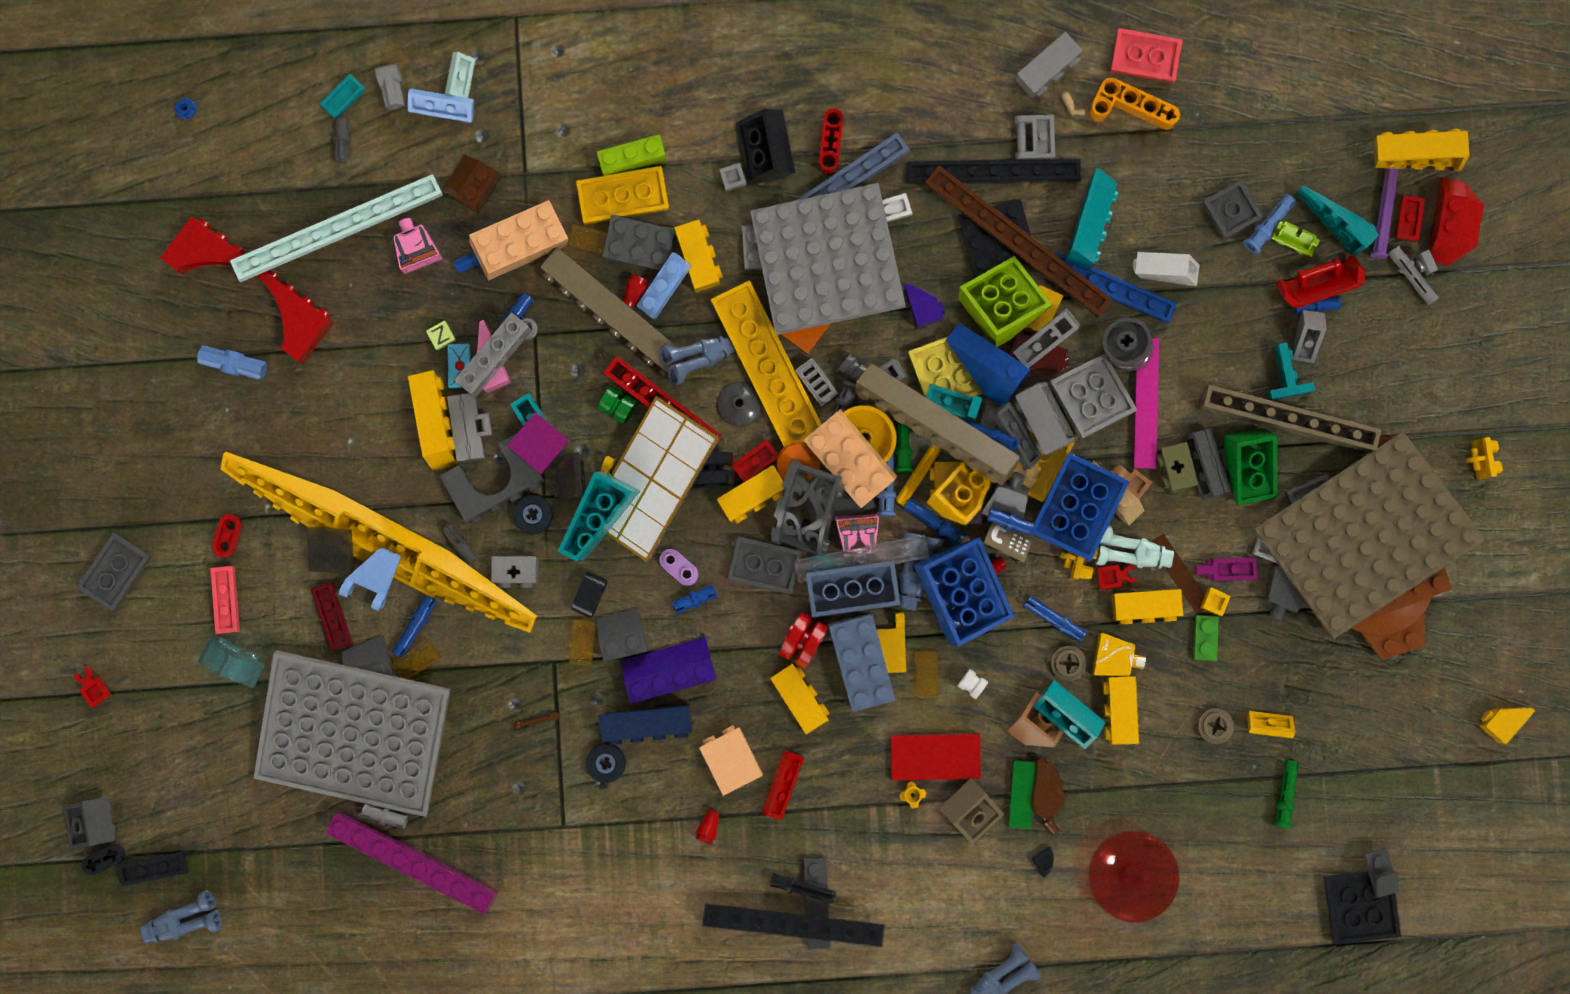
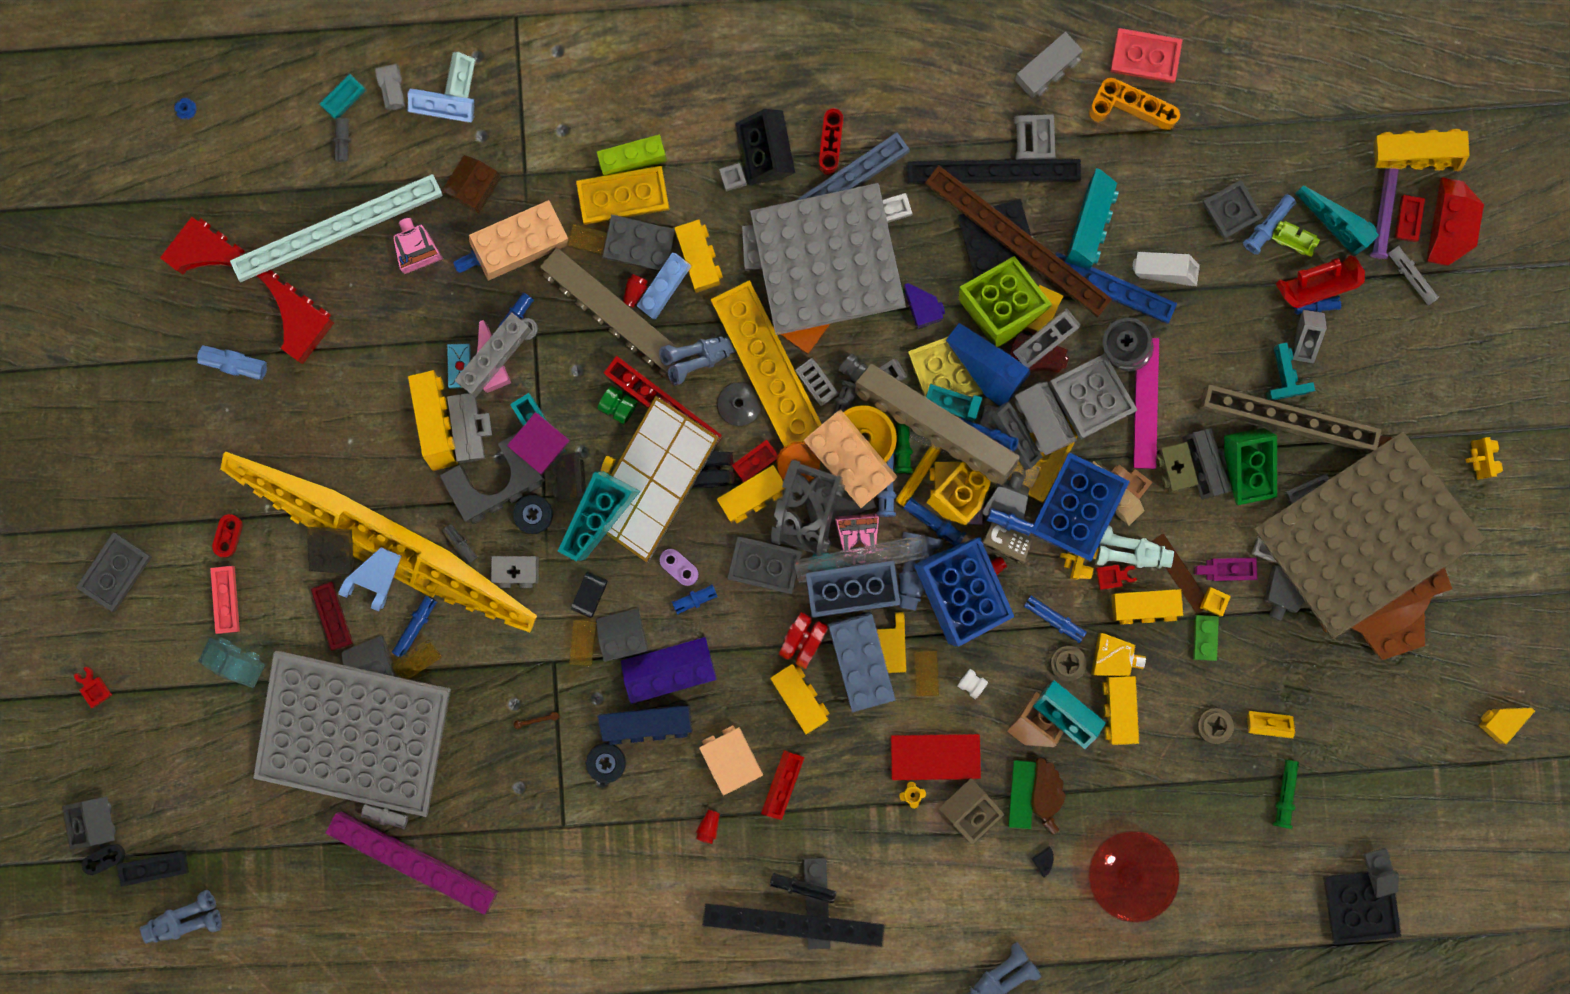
(441, 335): yellowish green tile -> none
(1070, 105): tan piece -> none
(1425, 263): light grey plate -> none

